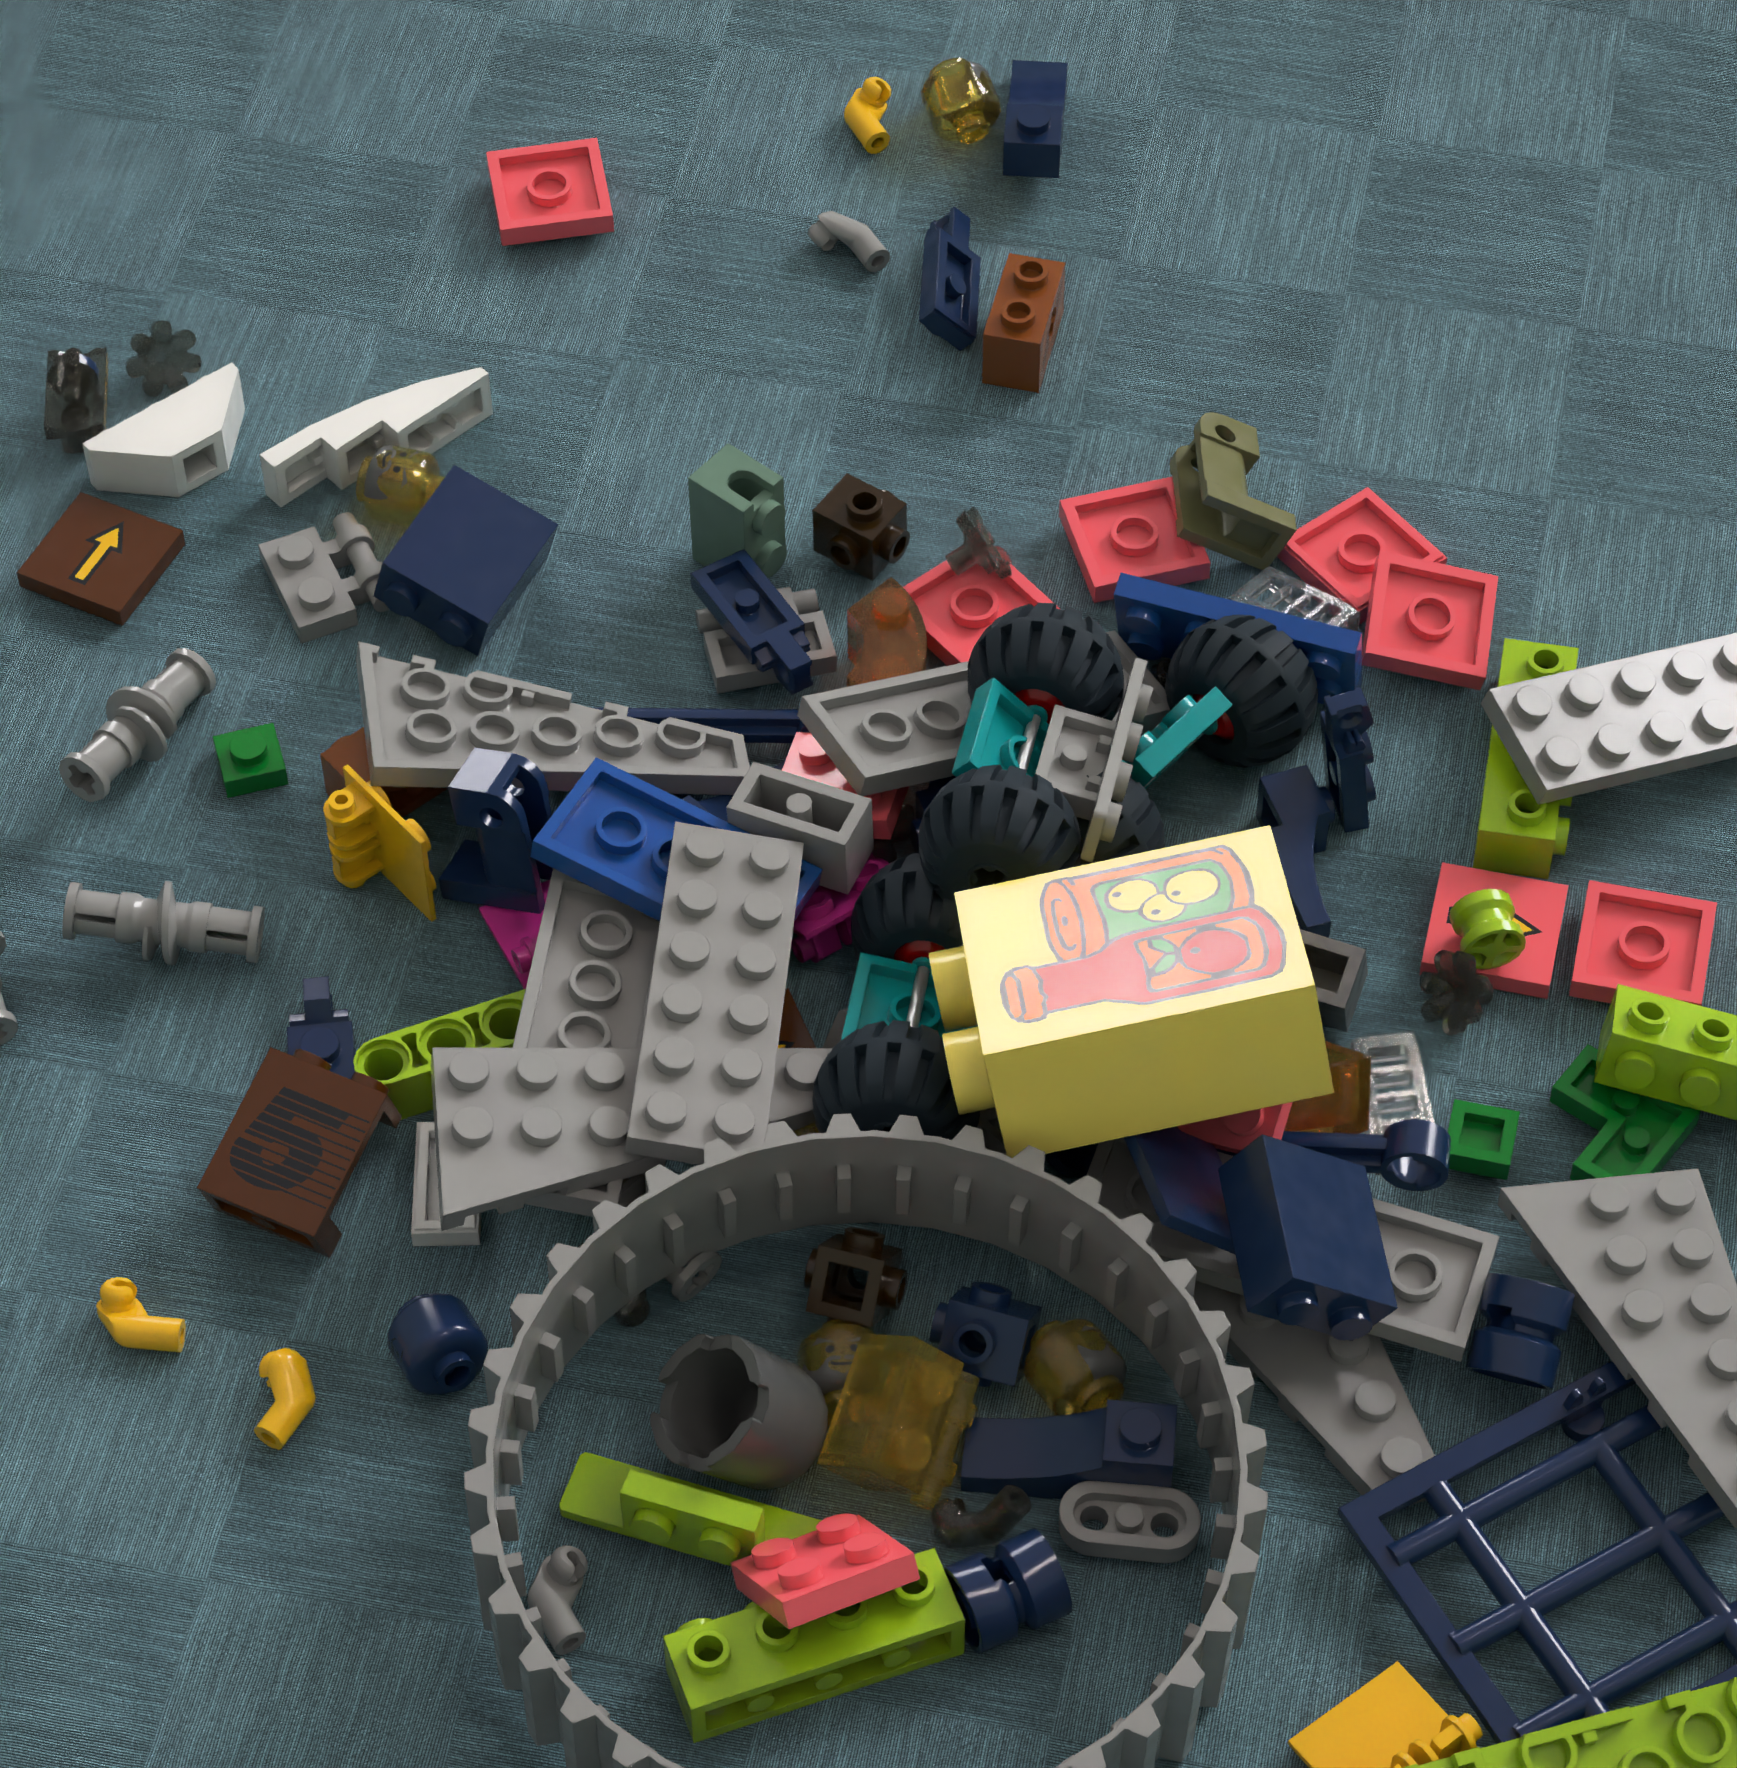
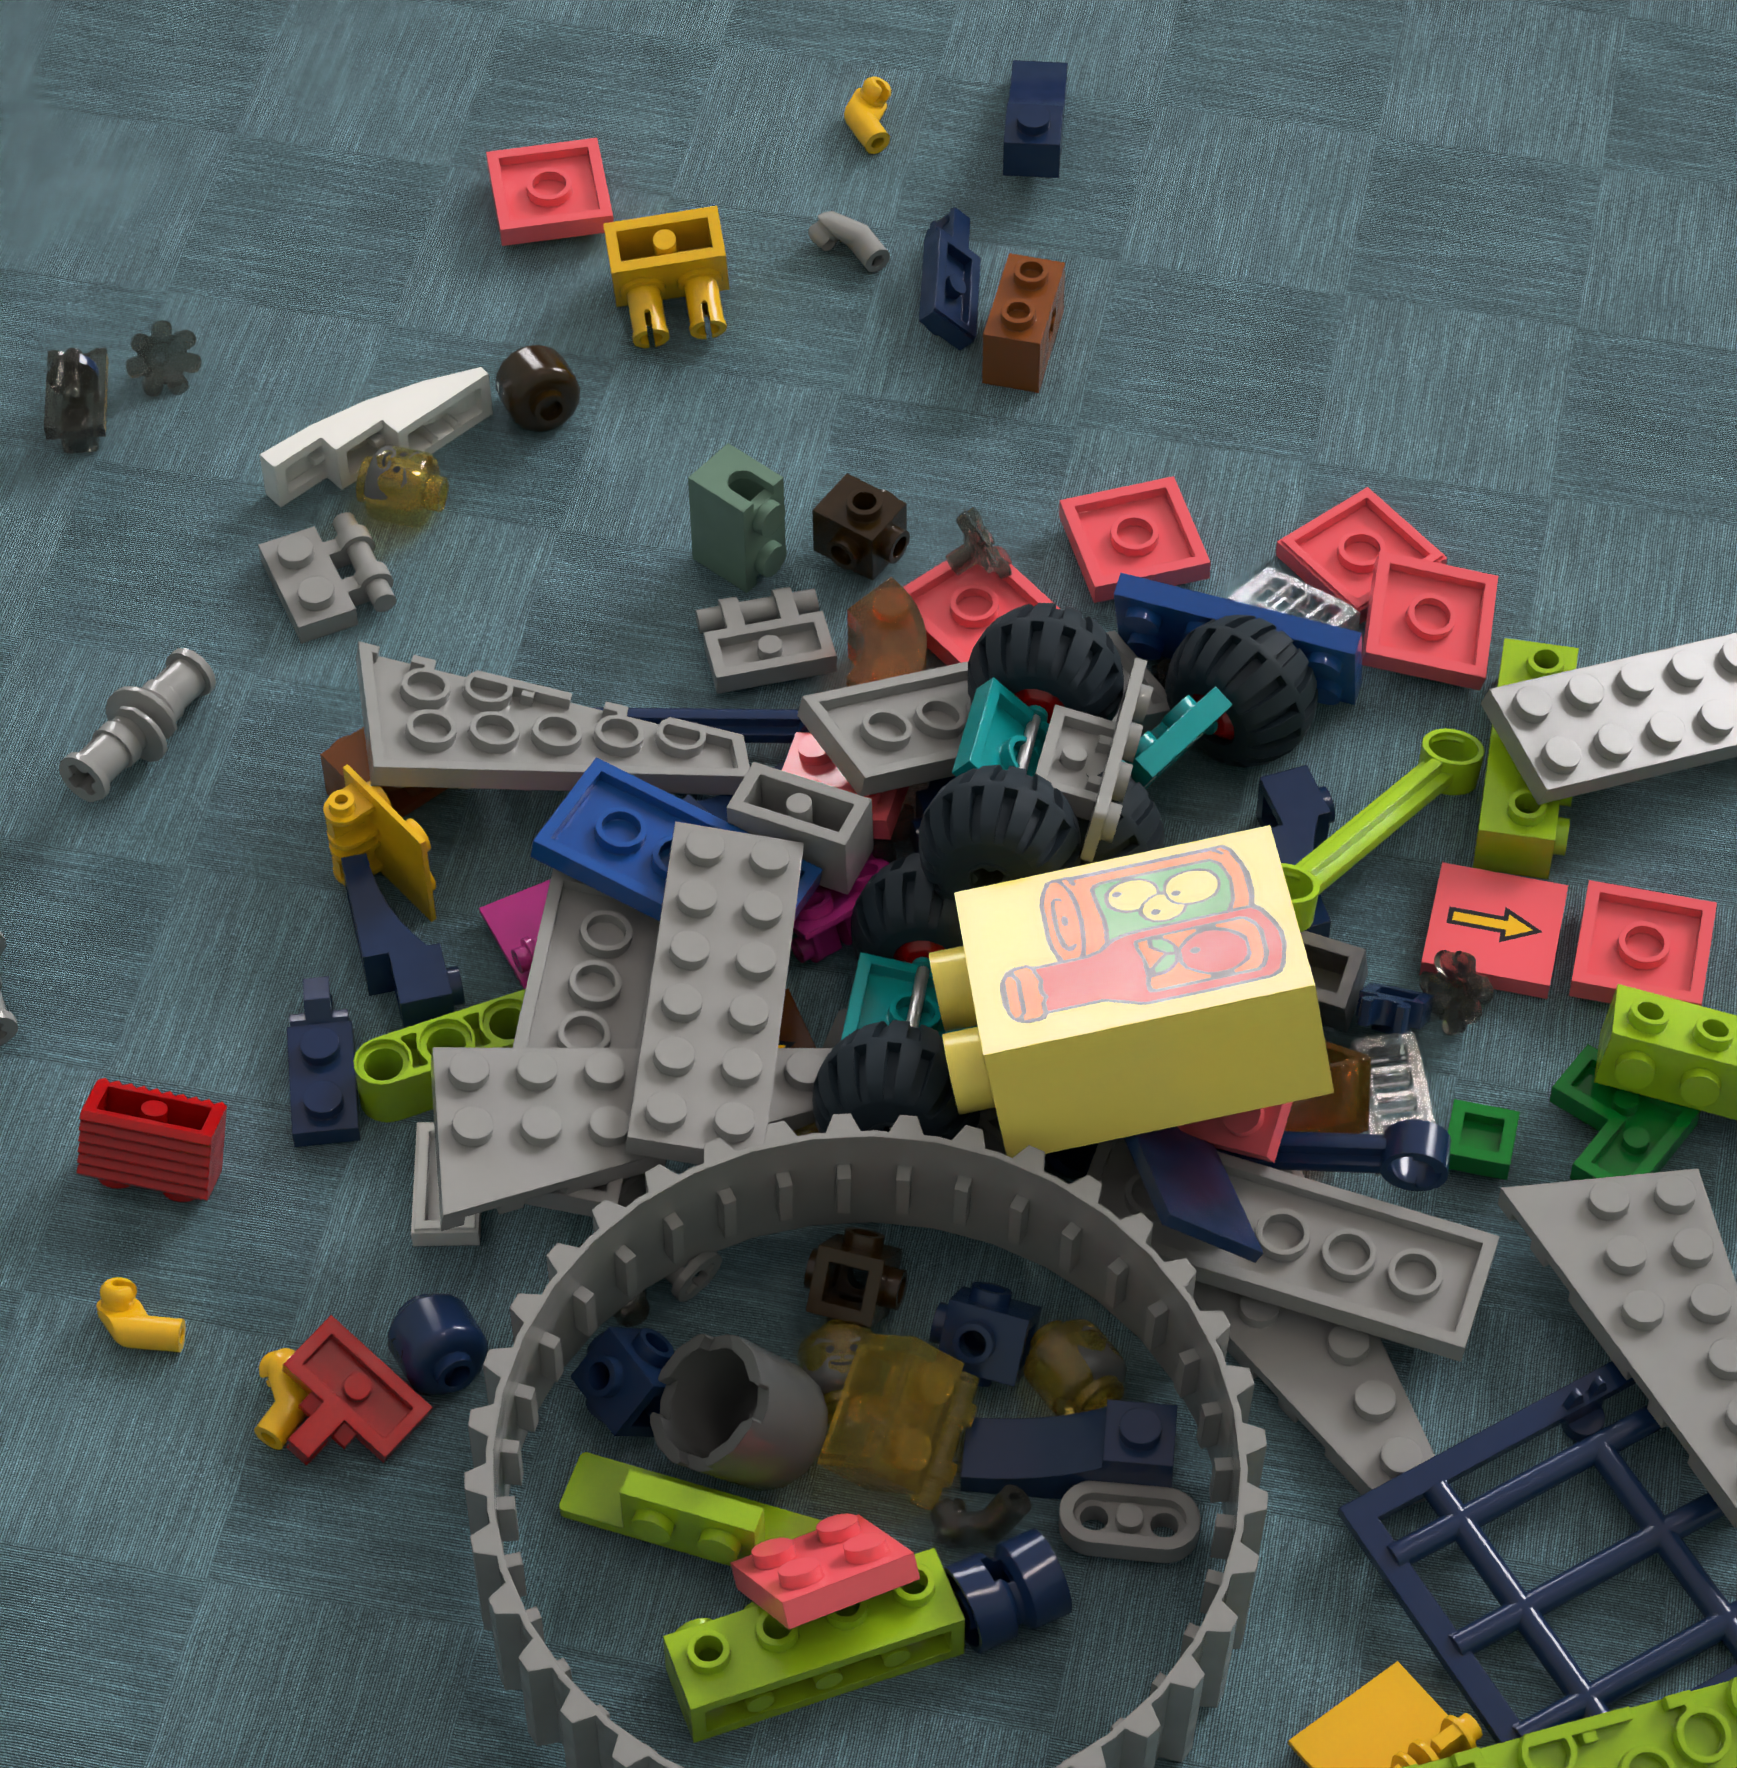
(101, 558): reddish brown tile -> none
(151, 1140): none -> red brick
(163, 921): light grey piece -> none
(172, 441): white slope -> none
(250, 760): green plate -> none
(295, 1147): reddish brown panel -> none
(350, 1396): none -> red hinge
(396, 957): none -> dark blue slope
(465, 560): dark blue brick -> none
(506, 821): dark blue piece -> none
(535, 384): none -> dark brown head
(554, 1595): light grey arm -> none
(622, 1378): none -> dark blue brick
(665, 260): none -> yellow brick
(756, 618): dark blue hinge -> none
(960, 100): clear yellow head -> none
(1215, 501): olive piece -> none
(1306, 1238): dark blue brick -> none
(1346, 755): dark blue hinge -> none
(1393, 1008): none -> dark blue plate
(1446, 766): none -> lime piece
(1488, 928): lime wheel -> none
(1520, 1331): dark blue wheel -> none

